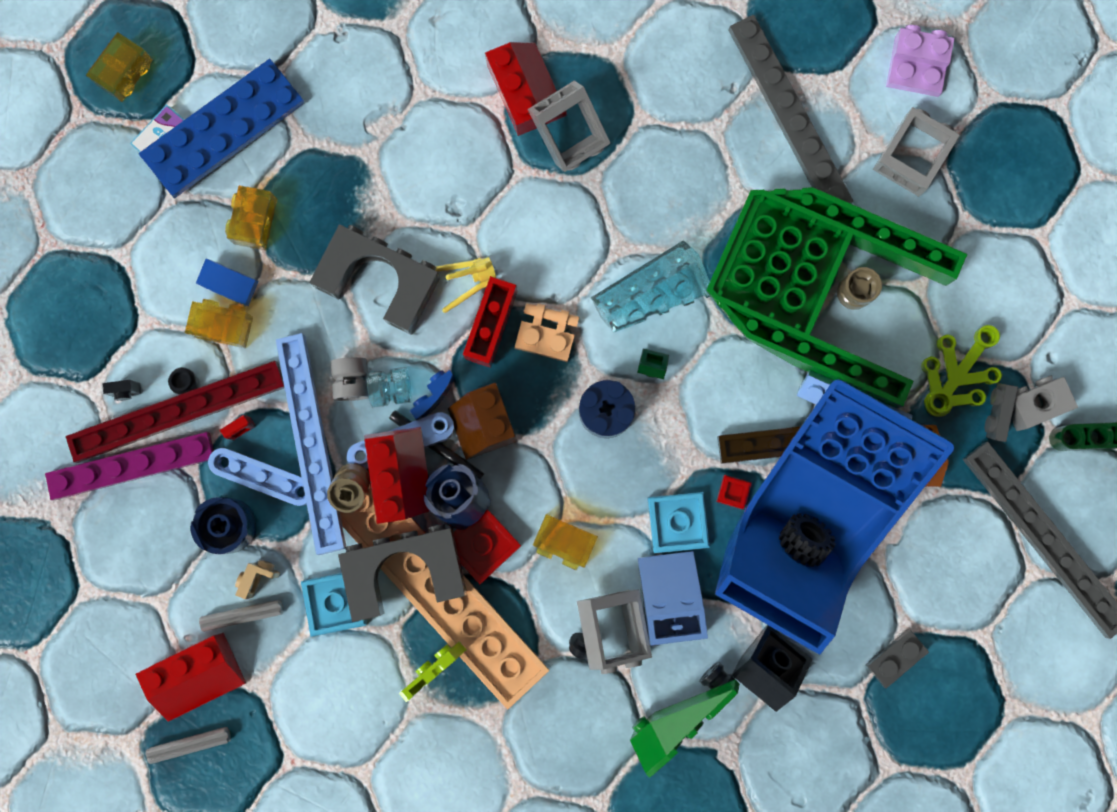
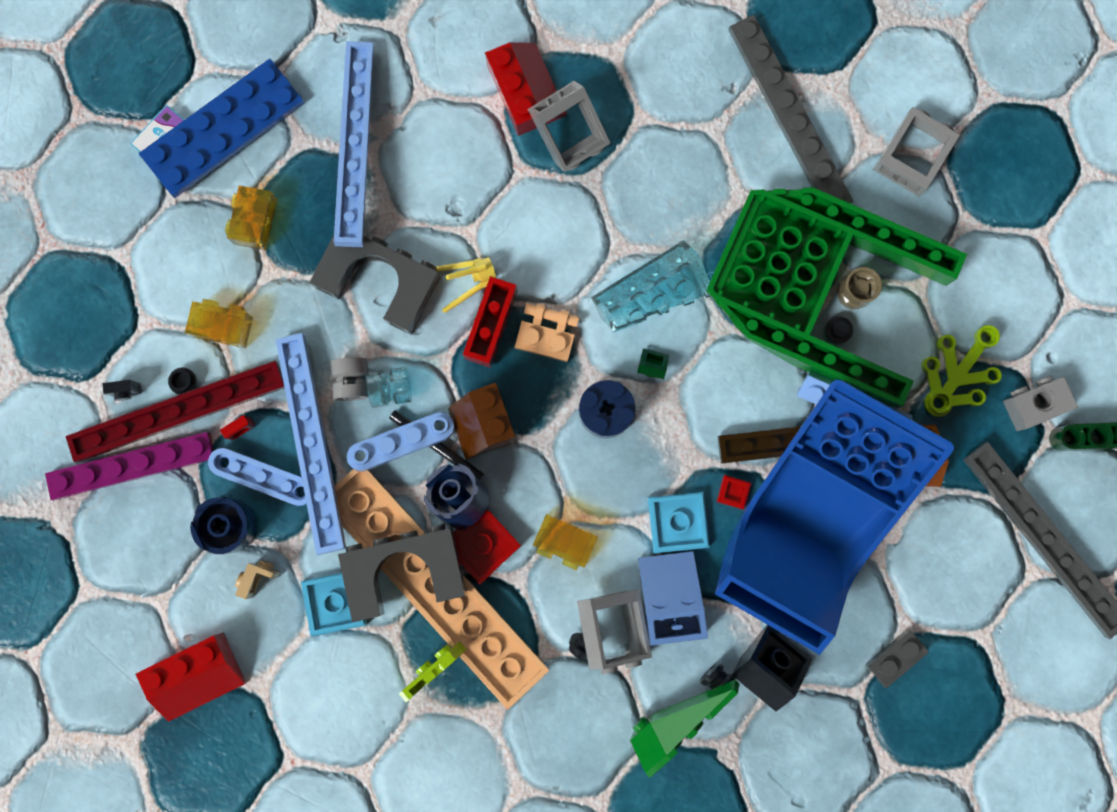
(120, 67): clear yellow brick -> none
(188, 745): light grey axle -> none
(227, 282): blue slope -> none
(241, 615): light grey axle -> none
(349, 488): dark tan wheel -> none
(354, 145): none -> light blue plate
(397, 474): red slope -> none
(439, 387): blue slope -> none
(807, 539): black tyre -> none
(839, 330): none -> black plate
(919, 60): lavender plate -> none
(999, 421): dark grey plate -> none

